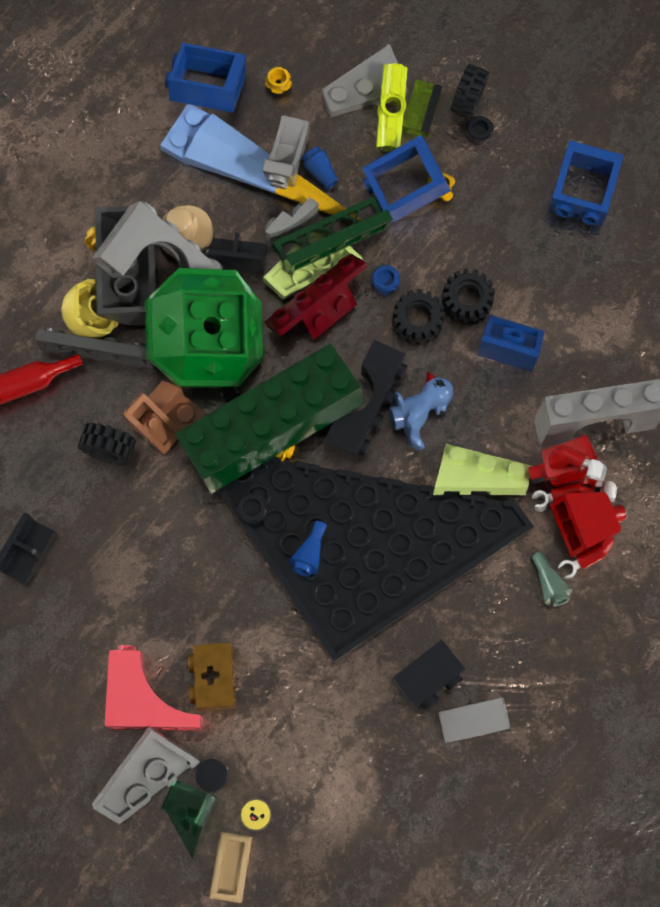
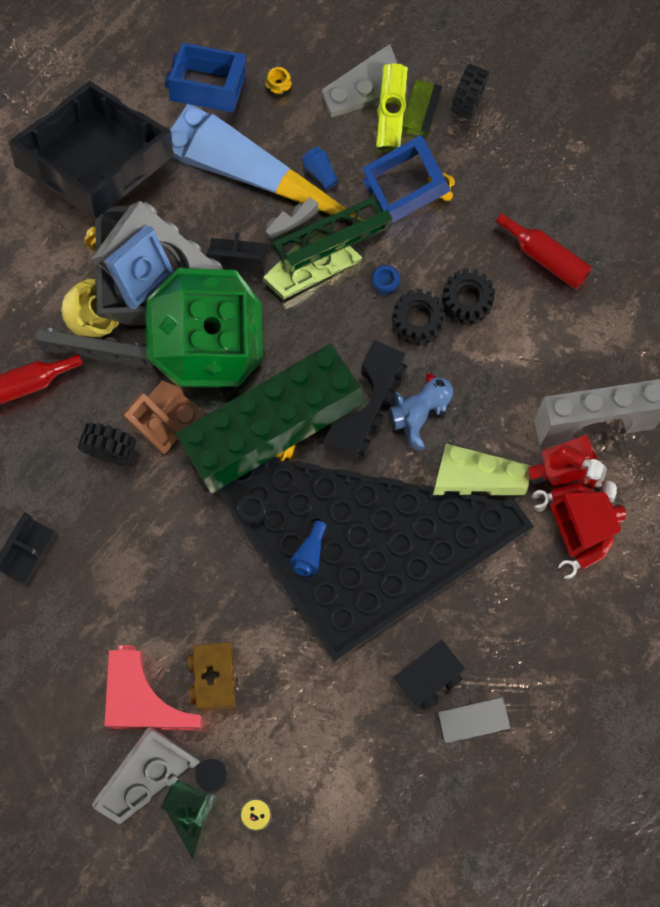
(92, 149): none -> black tile
(139, 267): none -> medium blue tile
(192, 224): tan plate -> none
(231, 867): tan tile -> none
(288, 149): light grey arch -> none
(320, 302): dark red bracket -> none
(479, 130): black tile -> none
(511, 343): blue slope -> none
(548, 253): none -> red piece
(553, 586): sand green cone -> none
(593, 160): blue window -> none

